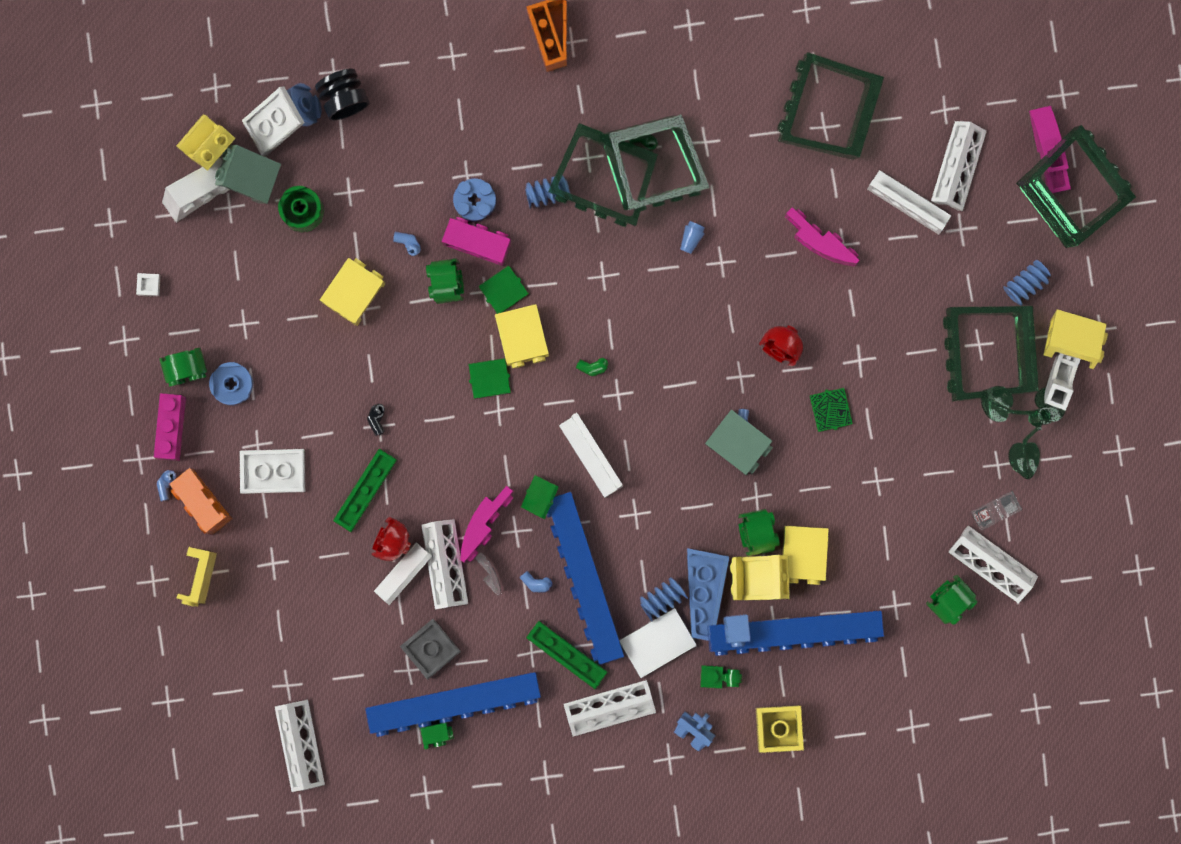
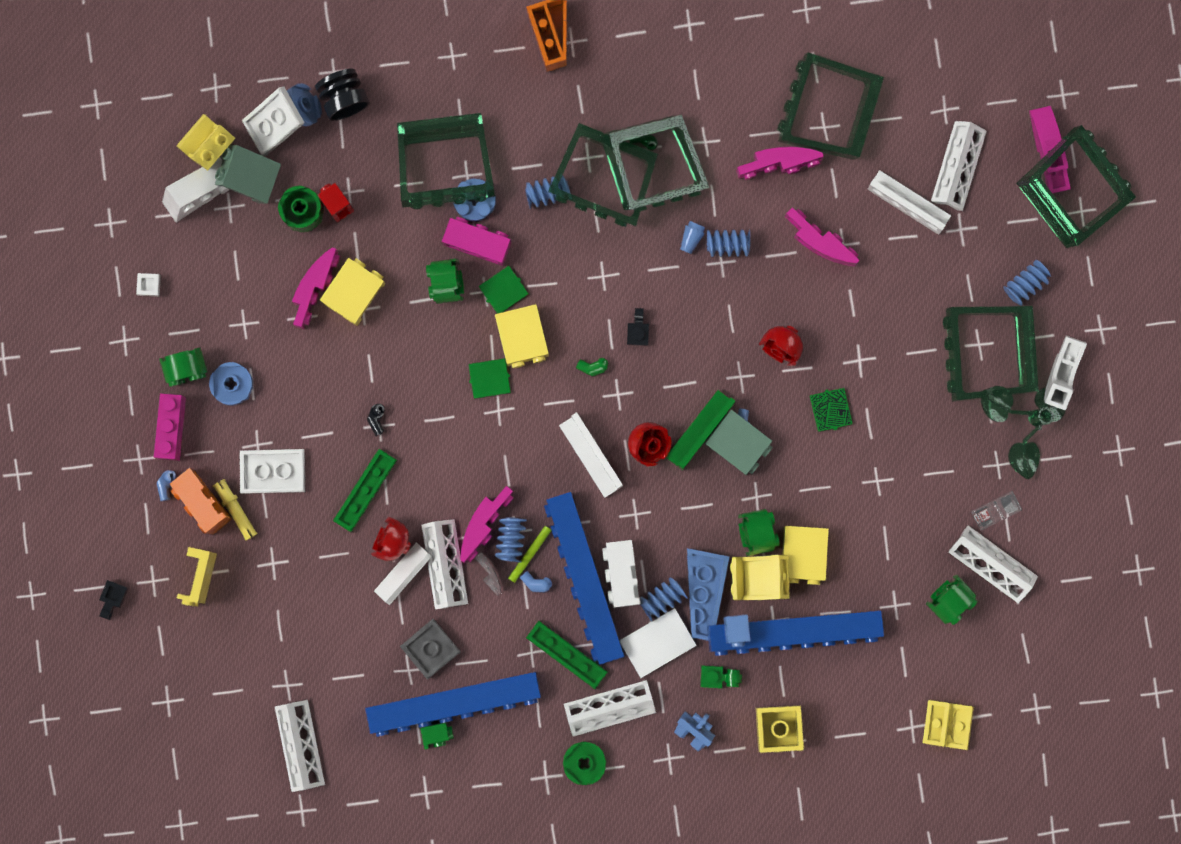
(112, 595): none -> black plate
(231, 503): none -> light yellow pin
(315, 279): none -> dark pink slope
(335, 202): none -> red brick
(409, 241): medium blue arm -> none
(437, 130): none -> clear green windscreen
(510, 539): none -> medium blue piece
(529, 554): none -> lime bar
(539, 496): green piece -> none
(584, 750): none -> green plate
(621, 574): none -> white wedge
(638, 332): none -> black plate
(649, 443): none -> red cylinder
(700, 429): none -> green fence
(728, 243): none -> medium blue piece
(787, 158): none -> dark pink slope
(948, 725): none -> light yellow slope
(1076, 337): light yellow panel -> none

